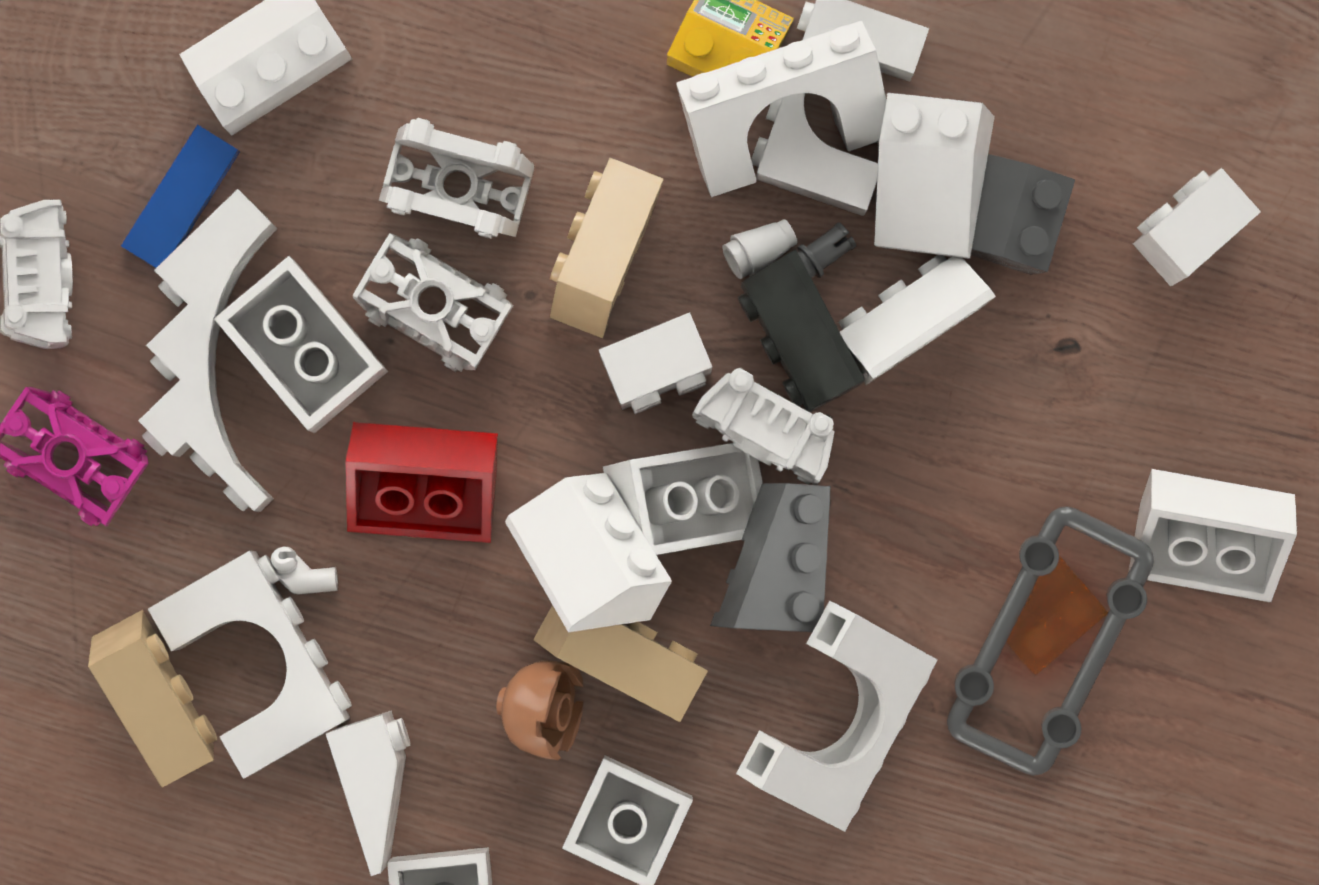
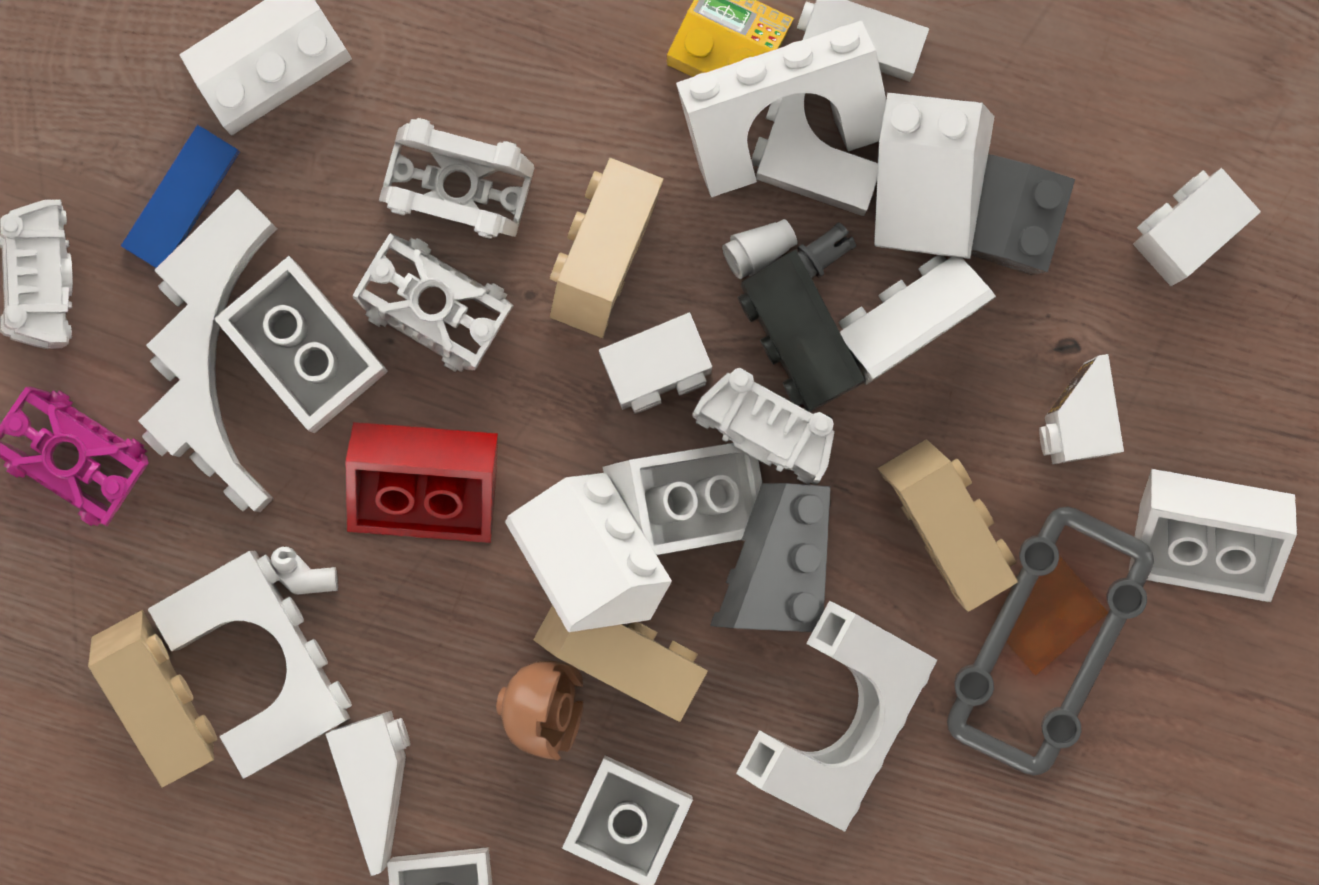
(951, 523): none -> tan wedge
(1084, 417): none -> white slope

